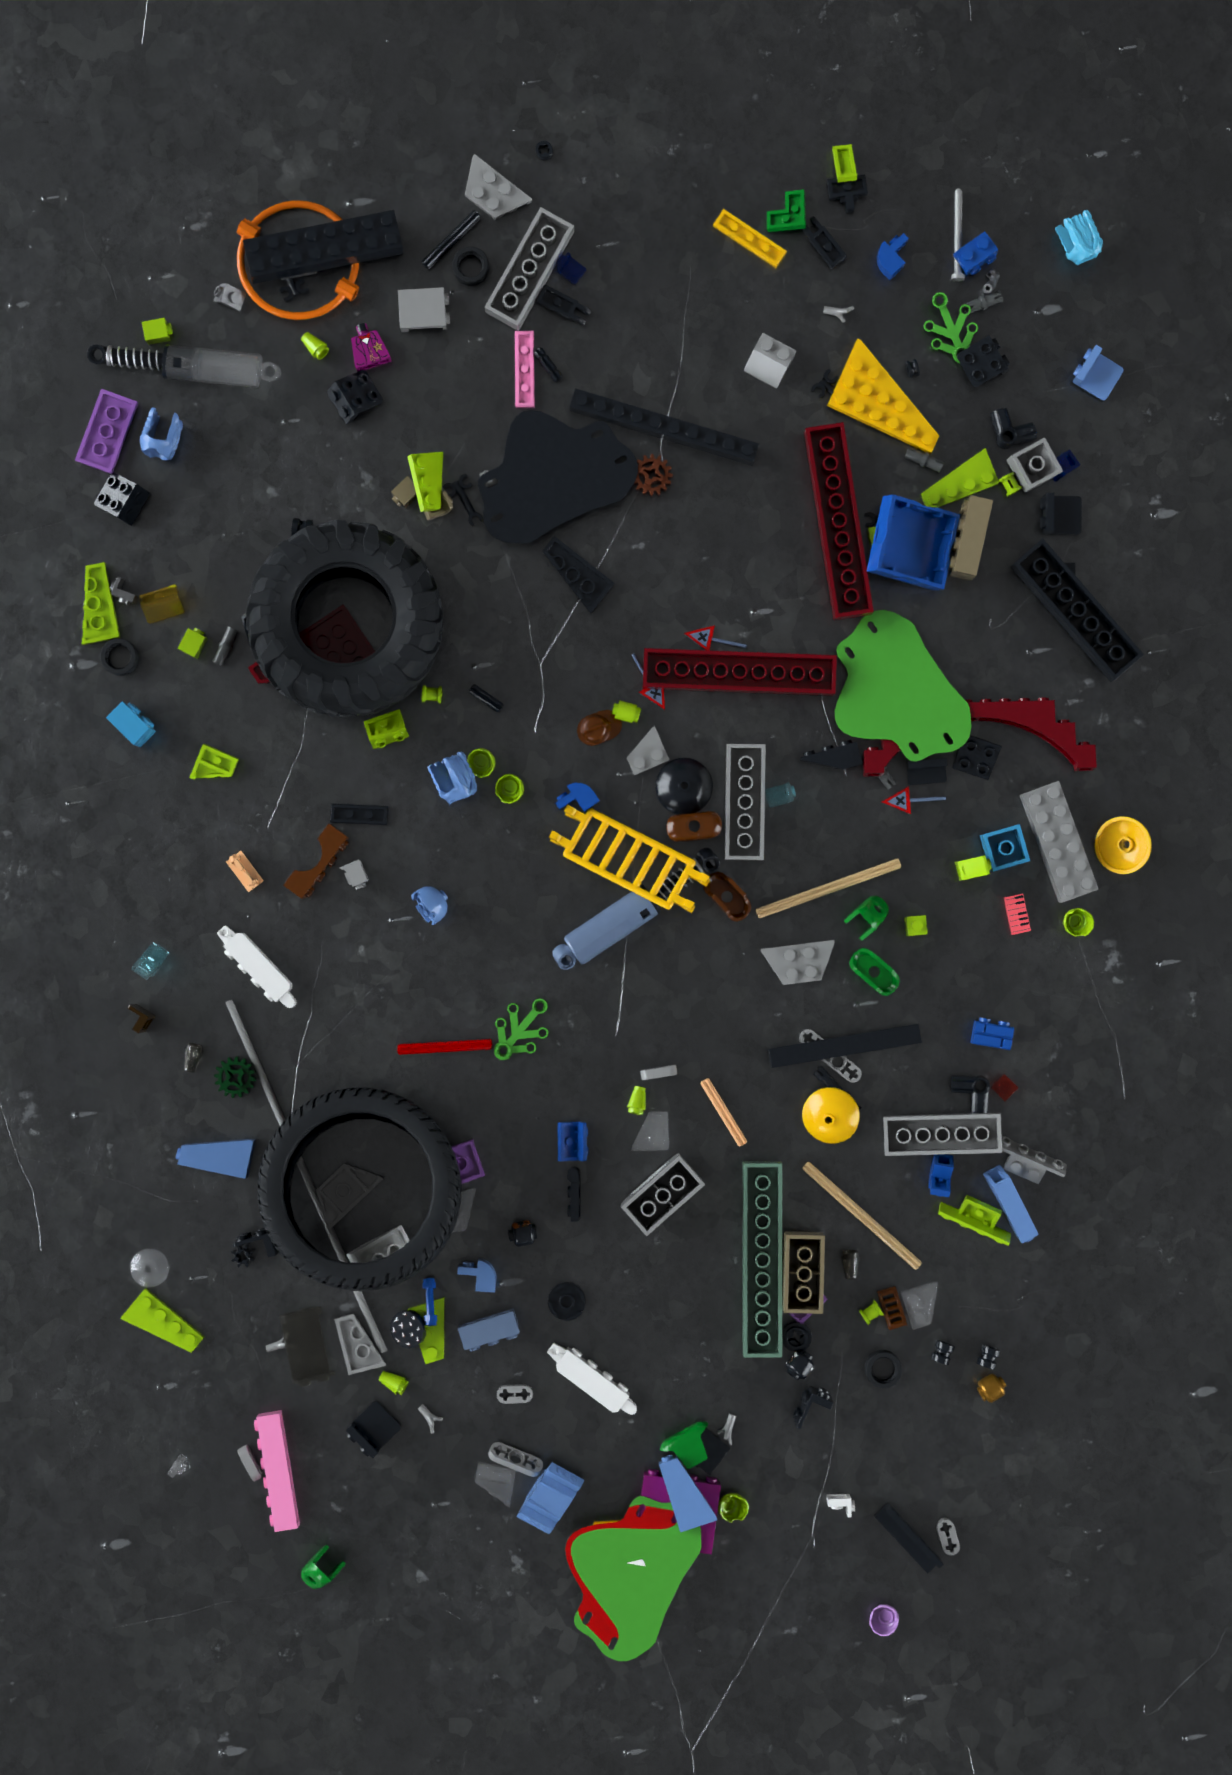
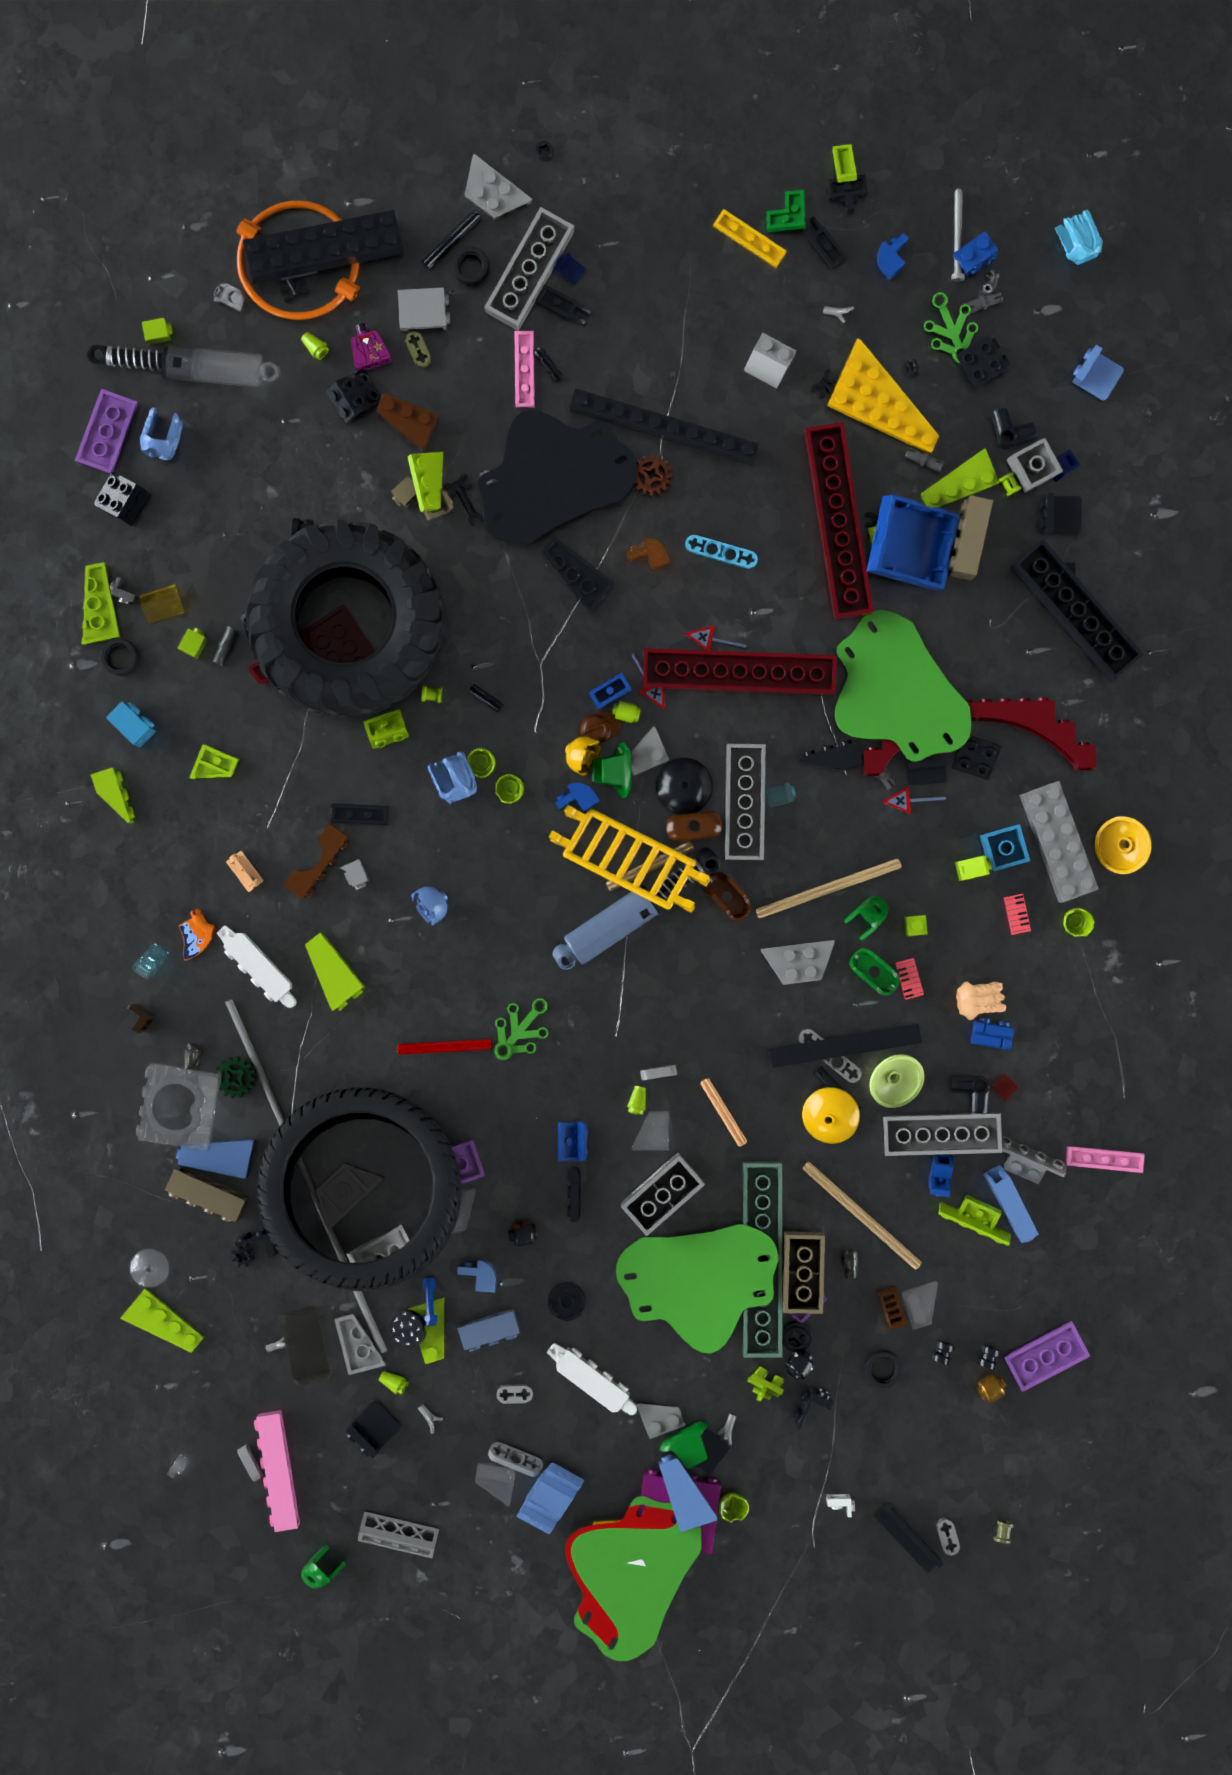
(109, 788): none -> lime slope
(196, 934): none -> orange arm
(206, 1090): none -> clear hose
(207, 1193): none -> dark tan brick
(333, 973): none -> lime slope
(398, 1541): none -> light grey fence
(410, 420): none -> reddish brown wedge
(422, 347): none -> olive beam
(581, 753): none -> yellow cylinder
(610, 691): none -> blue brick
(614, 770): none -> green piece
(653, 550): none -> clear orange brick
(658, 862): none -> tan axle
(660, 1418): none -> light grey wing
(699, 1281): none -> bright green piece
(720, 555): none -> medium azure beam
(759, 1381): none -> lime hips
(871, 1312): lime bush -> none
(884, 1620): lavender hair -> none
(902, 1086): none -> yellowish green dish
(909, 978): none -> coral tile
(980, 999): none -> light nougat piece
(1004, 1531): none -> olive bush
(1046, 1356): none -> medium lavender plate
(1105, 1159): none -> bright pink tile

